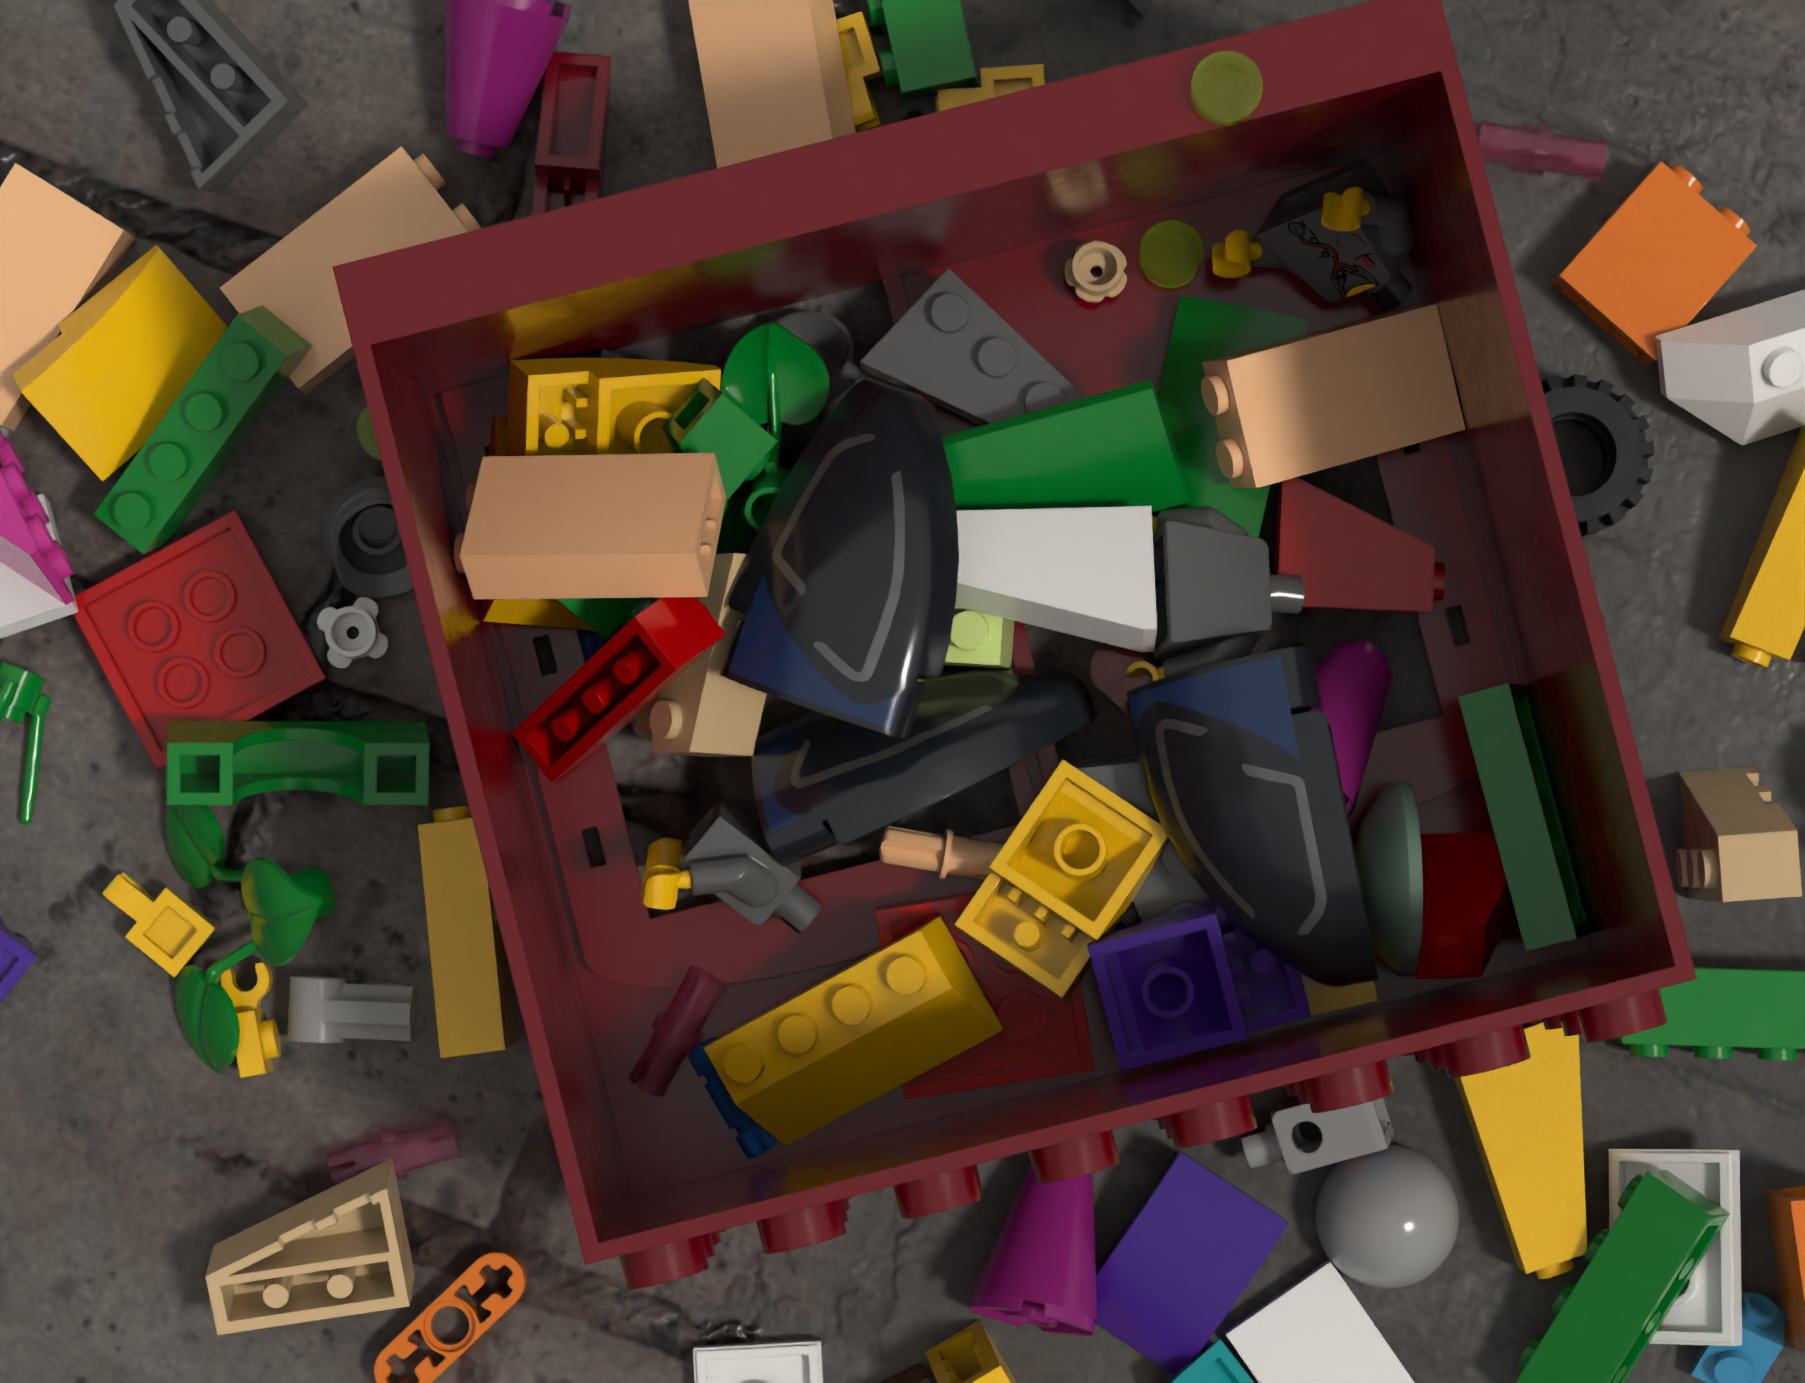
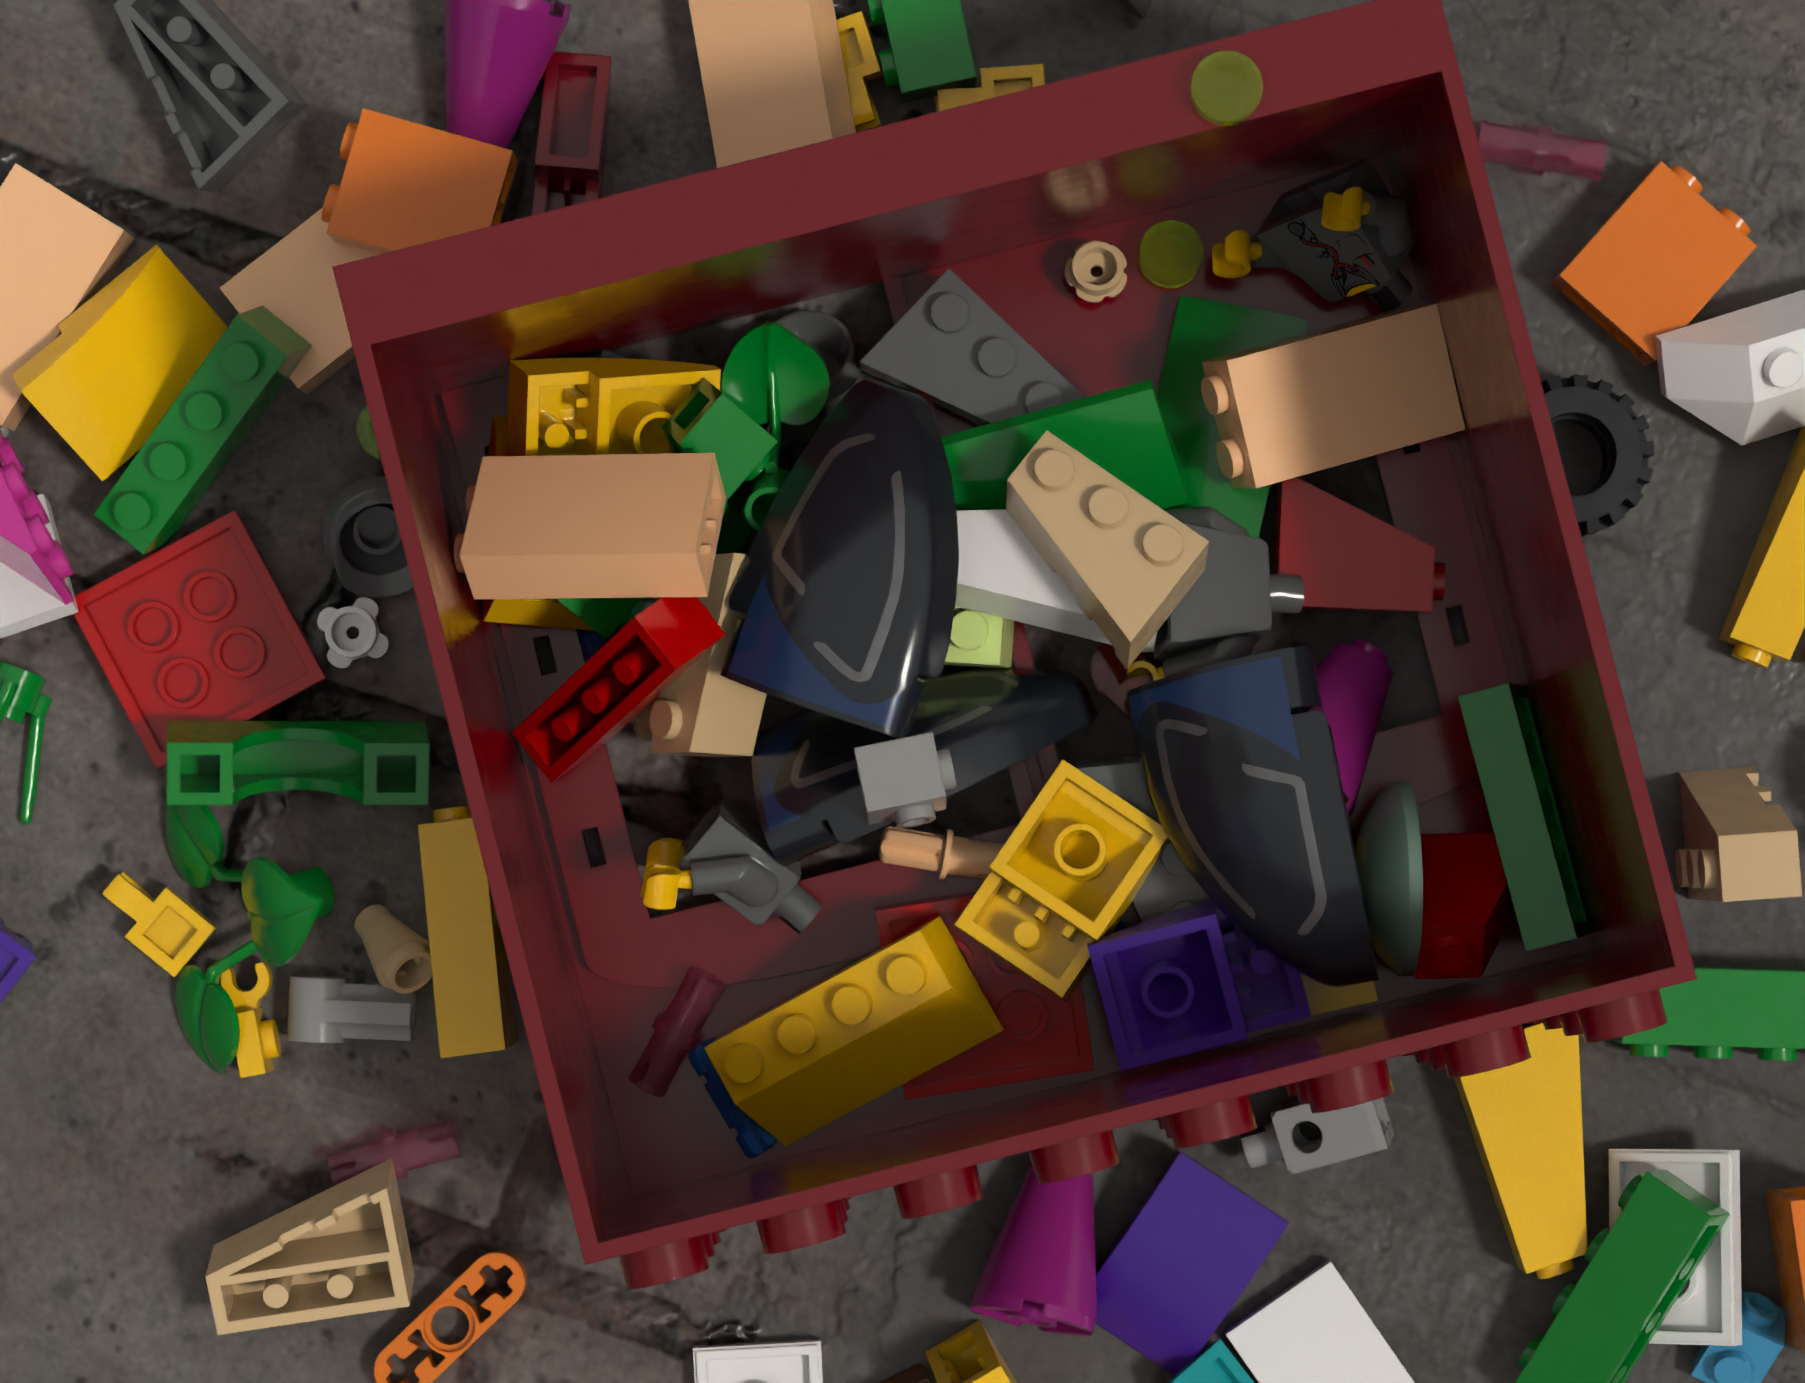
(394, 949): none -> tan cone
(414, 184): none -> orange brick
(904, 780): none -> light grey brick
(1105, 541): none -> tan wedge
(1387, 1217): light grey piece -> none

